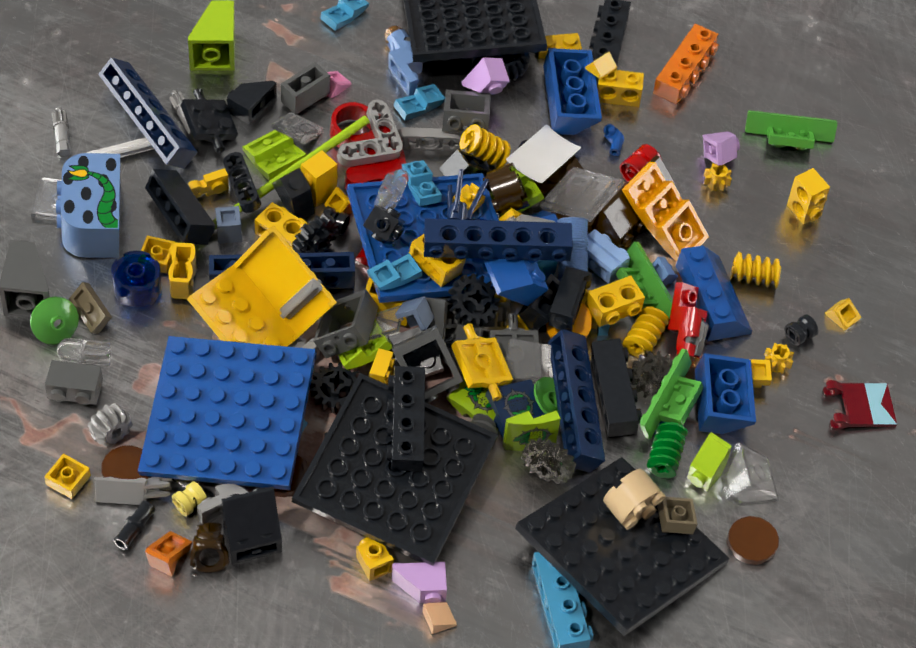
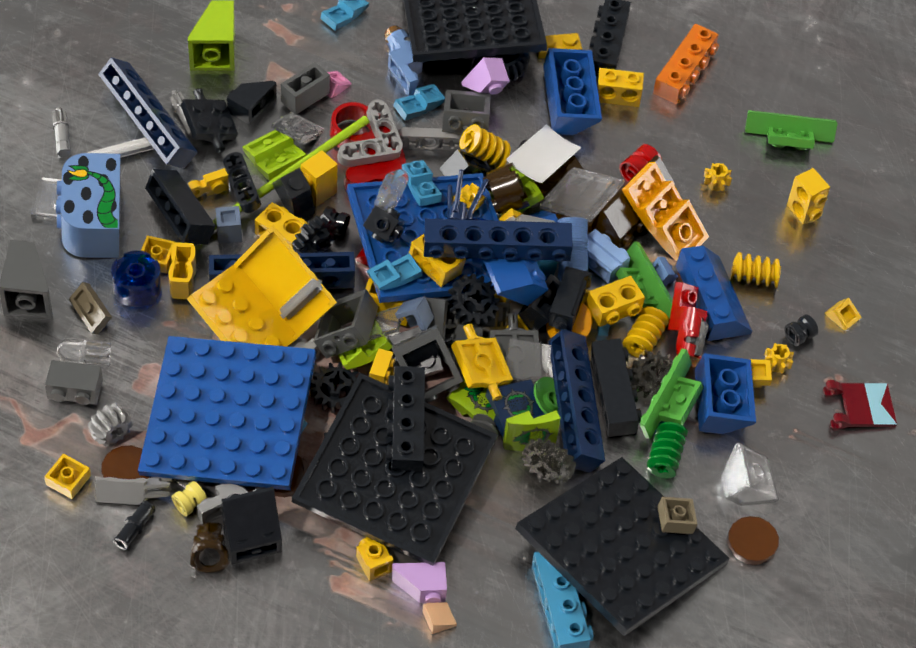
(47, 313): bright green dish -> none
(166, 551): orange slope -> none
(339, 201): yellow slope -> none
(602, 66): yellow slope -> none
(615, 137): blue arm -> none
(634, 498): tan brick -> none
(709, 462): lime slope -> none
(720, 147): lavender slope -> none

